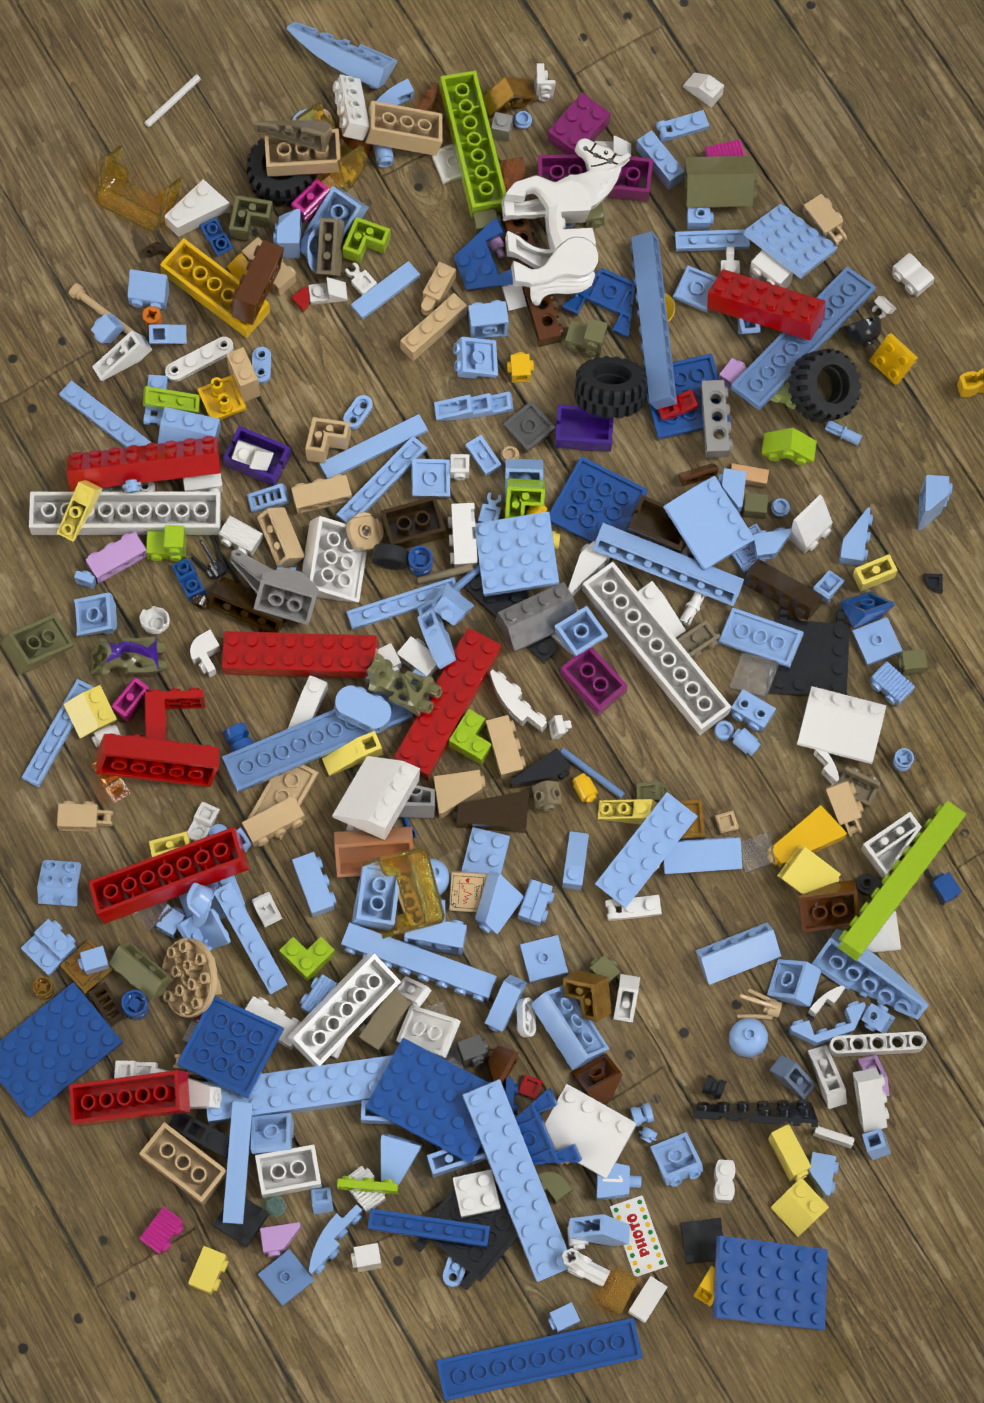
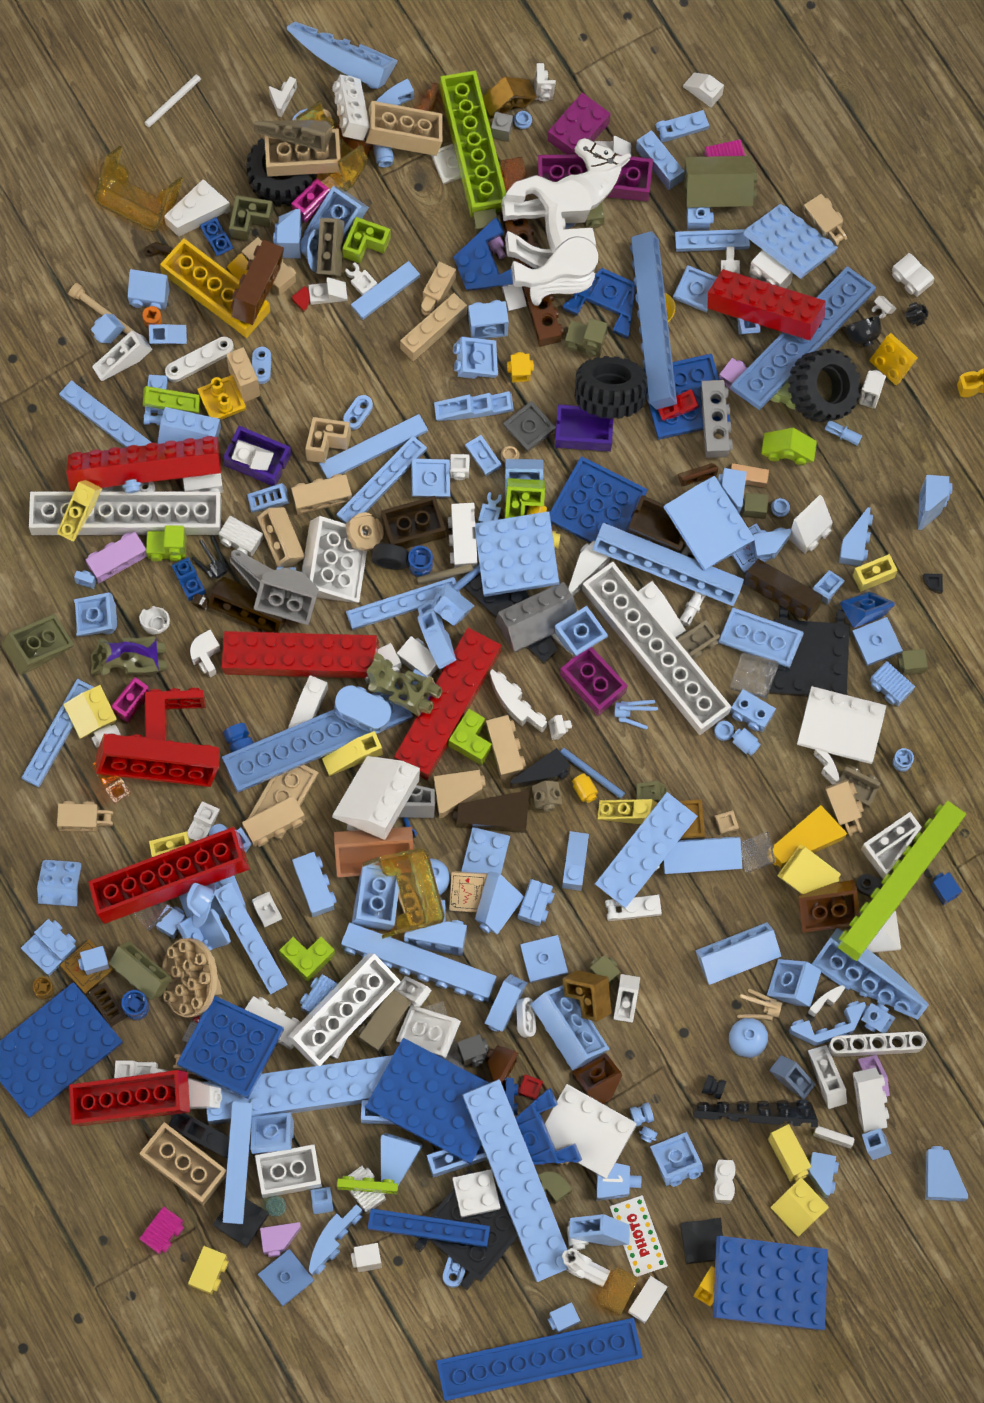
(282, 98): none -> white slope
(624, 709): none -> light blue plant
(872, 389): none -> white brick
(916, 314): none -> black gear
(942, 1177): none -> light blue slope

